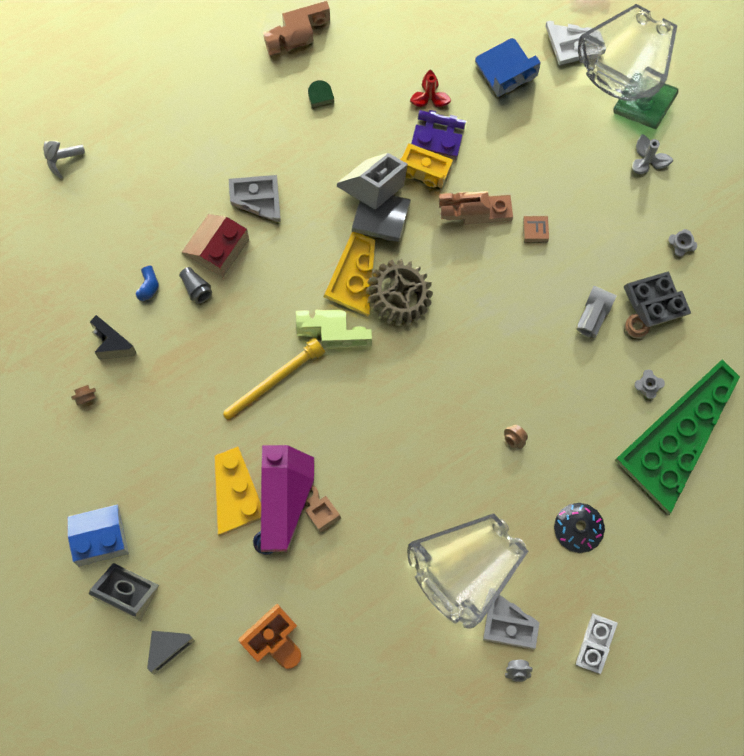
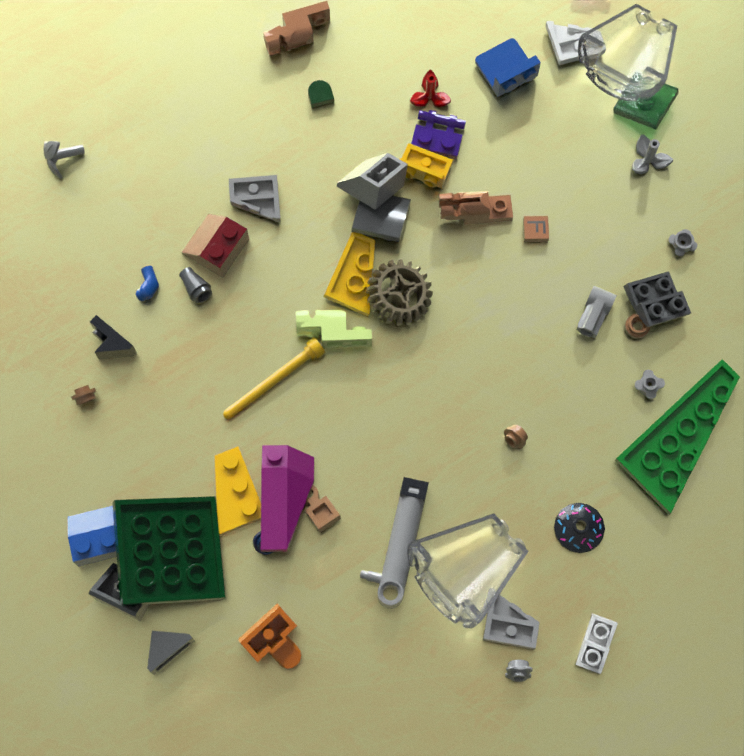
(168, 550): none -> dark green plate
(403, 532): none -> light grey piece

